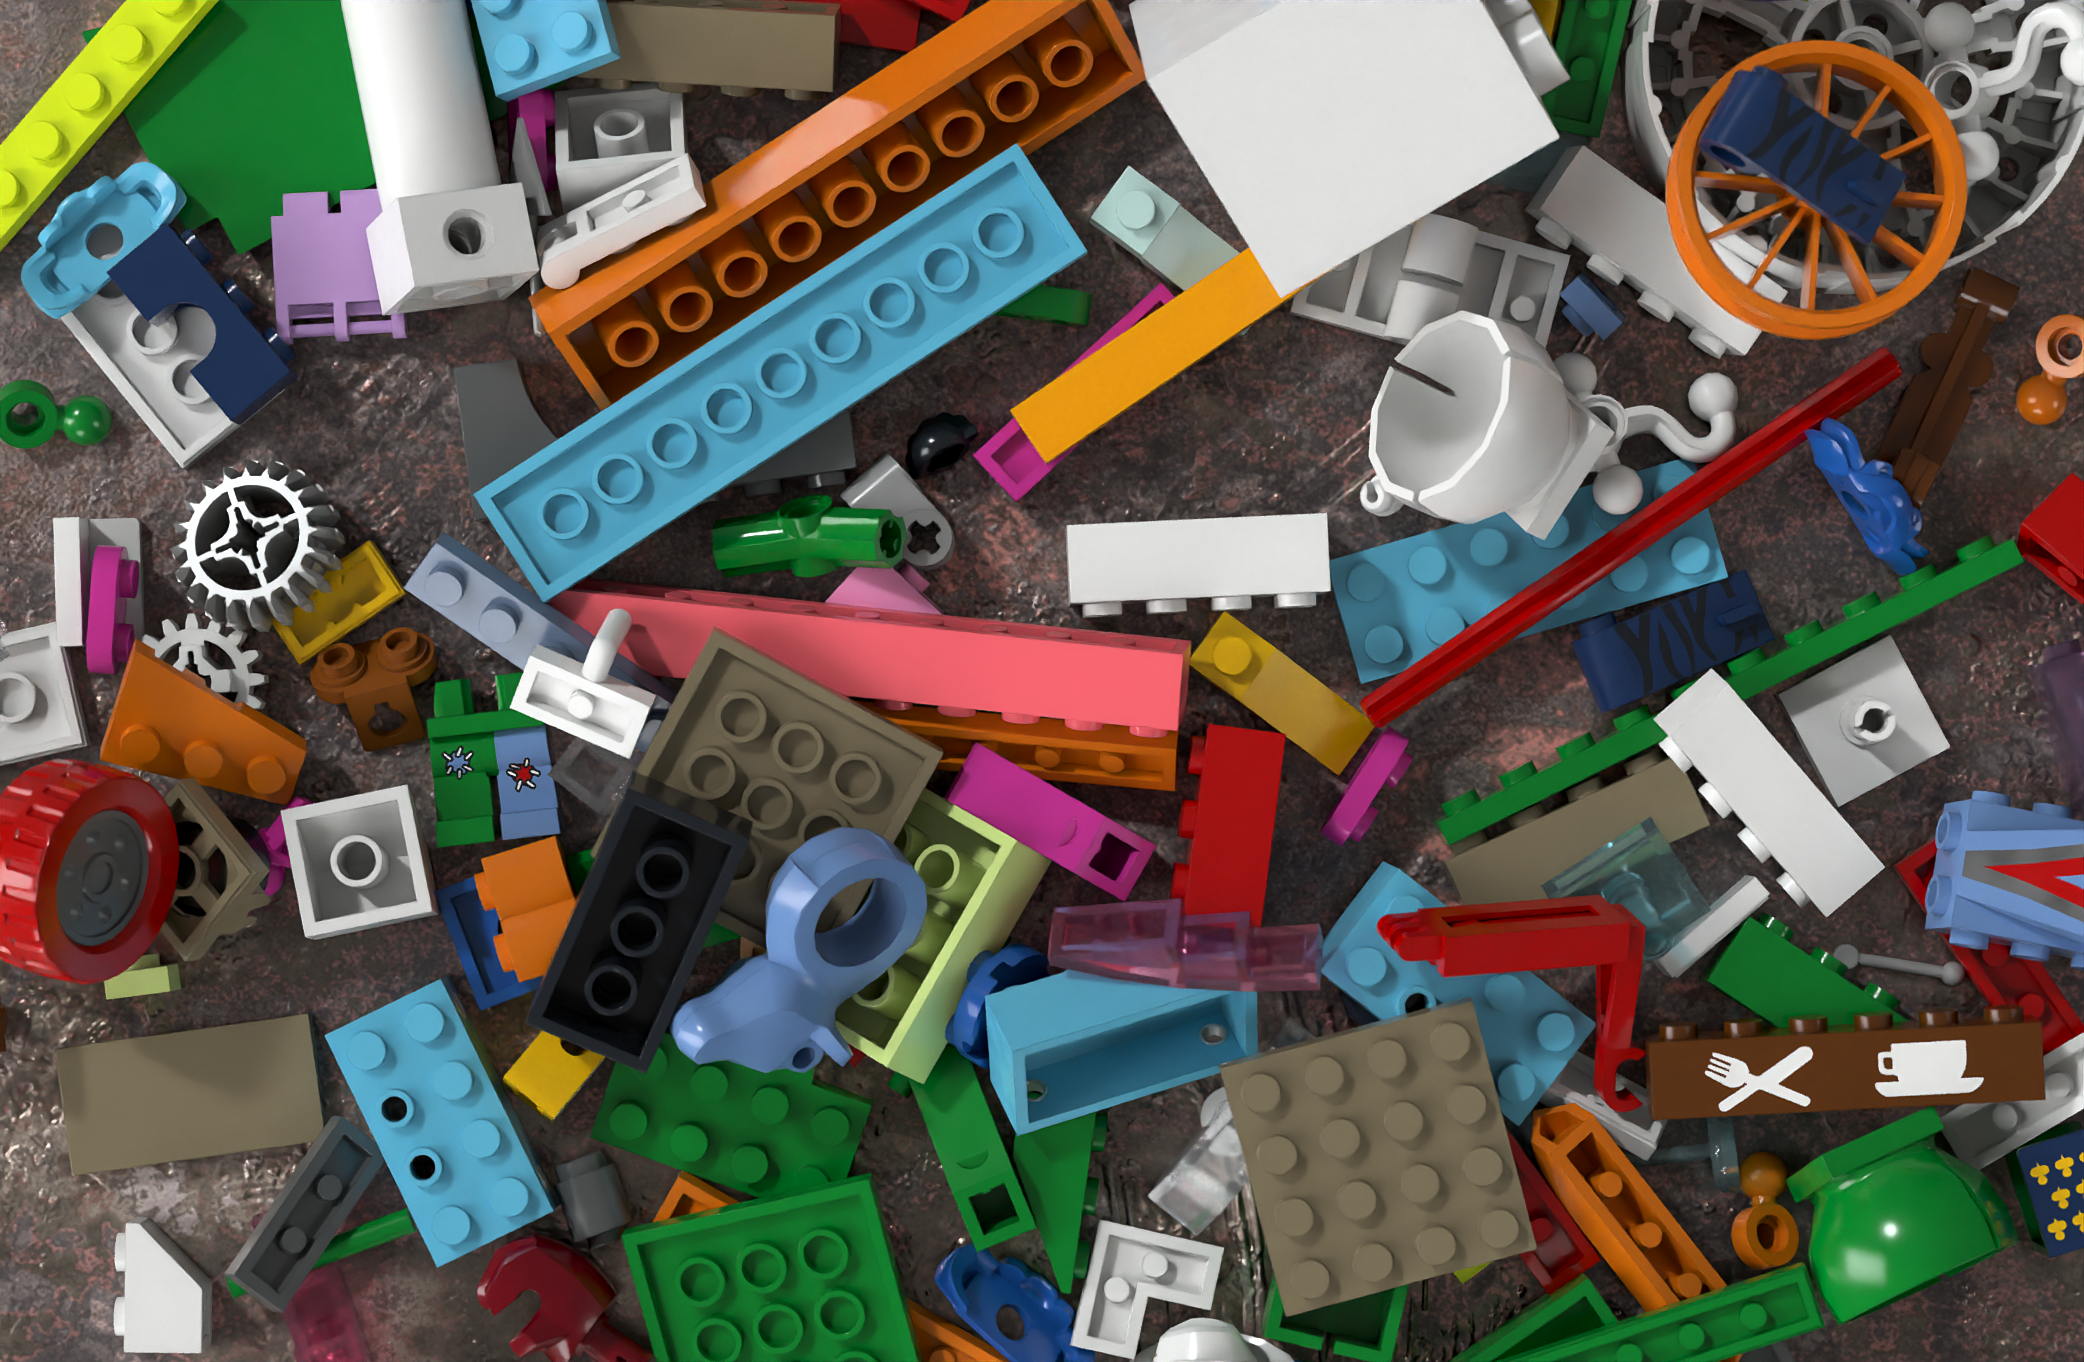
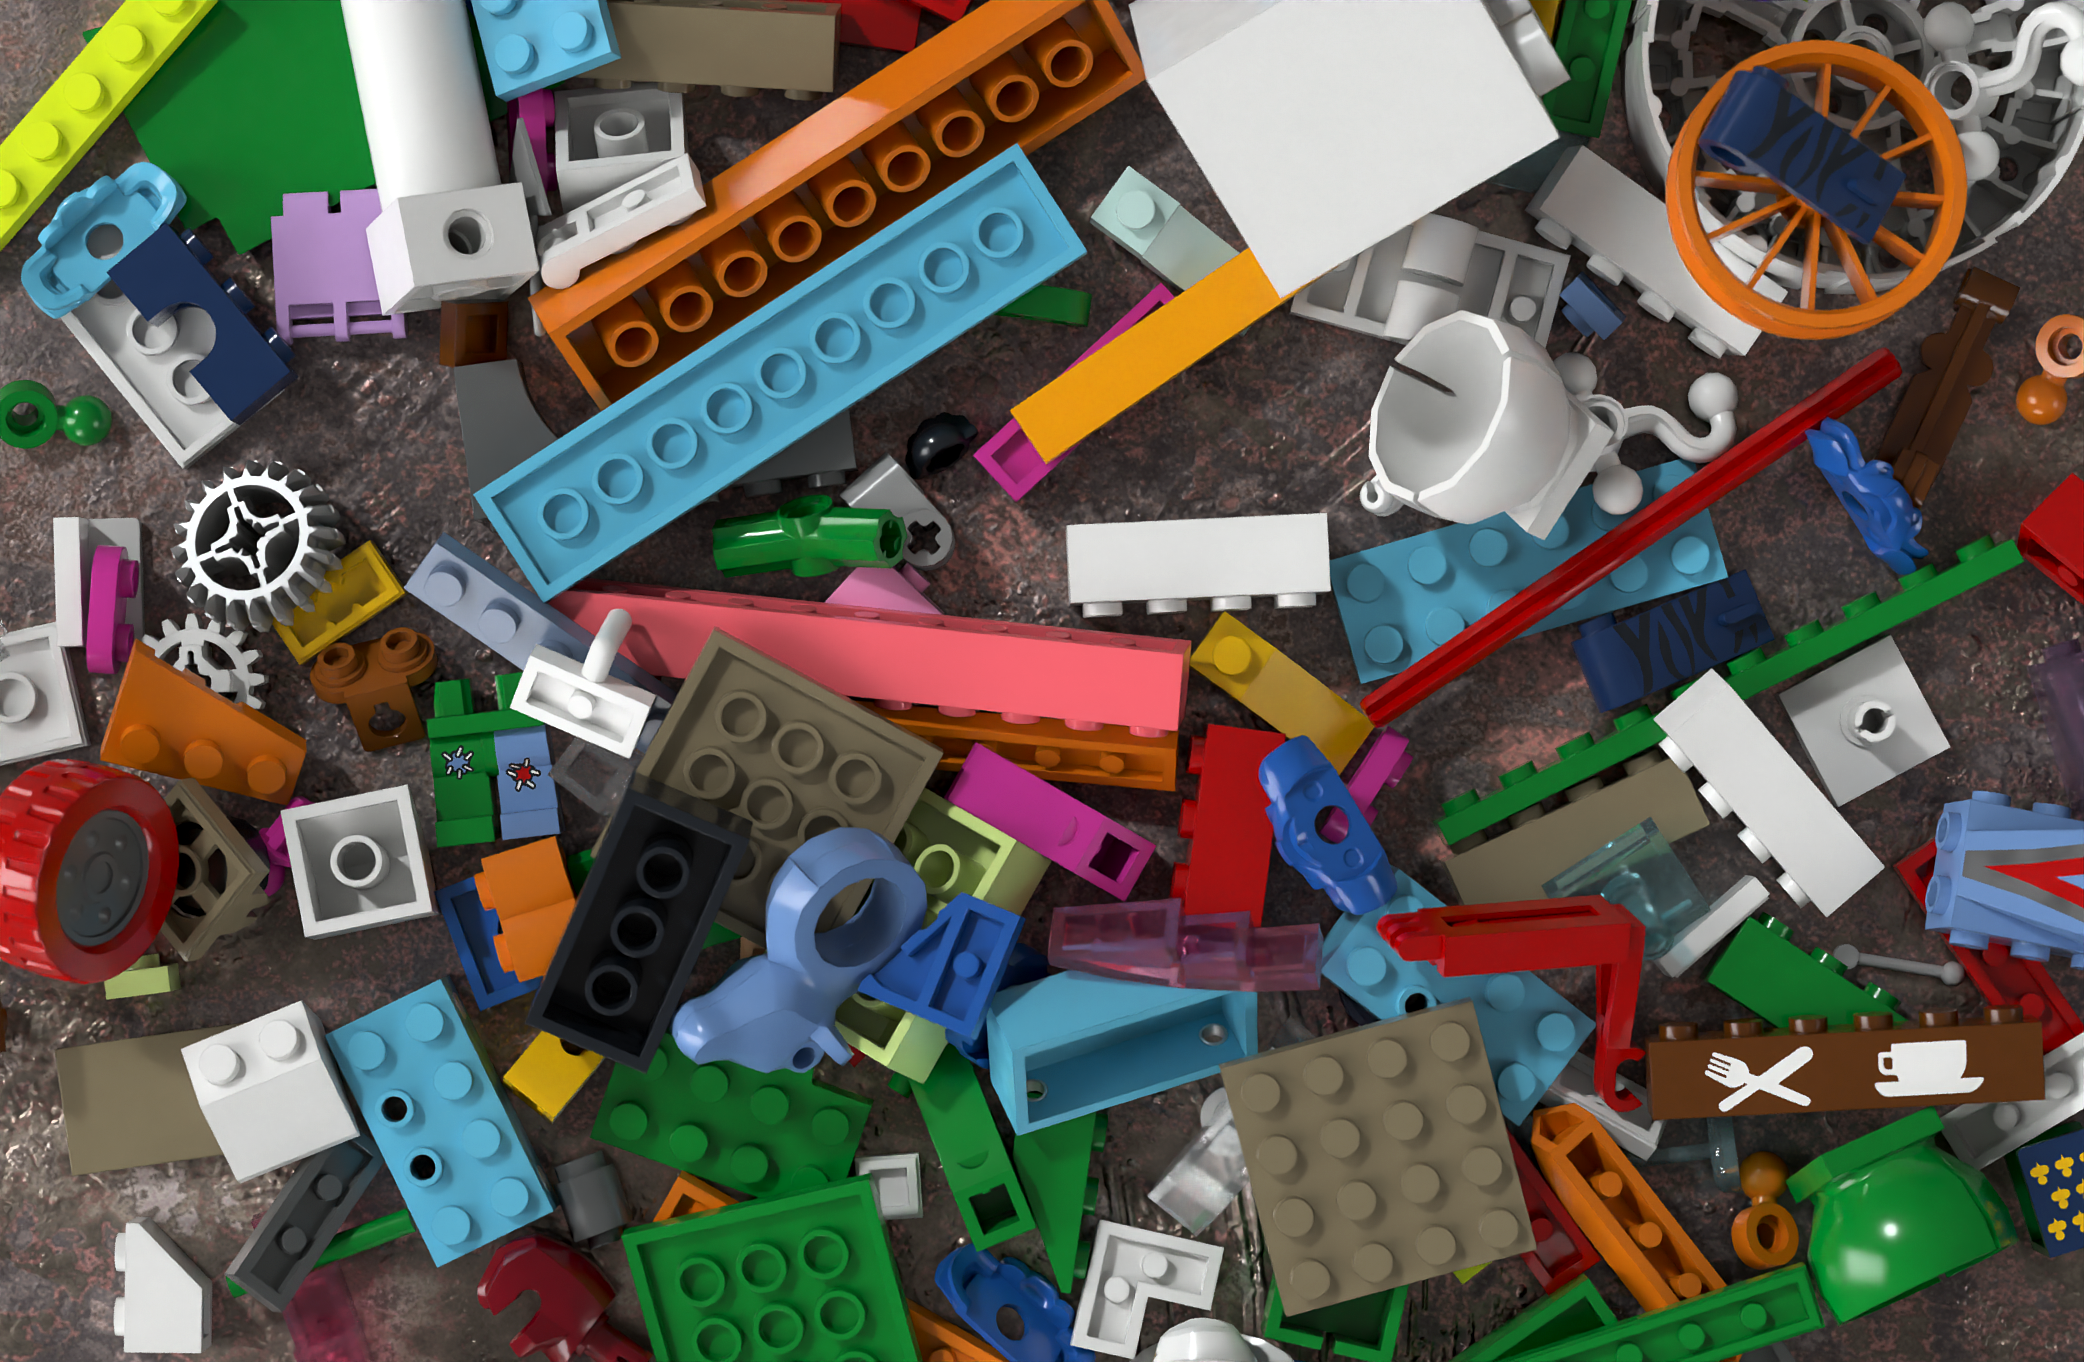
(271, 1091): none -> white slope
(473, 331): none -> reddish brown plate
(896, 1182): none -> white tile
(951, 965): none -> blue wing
(1299, 786): none -> blue piece

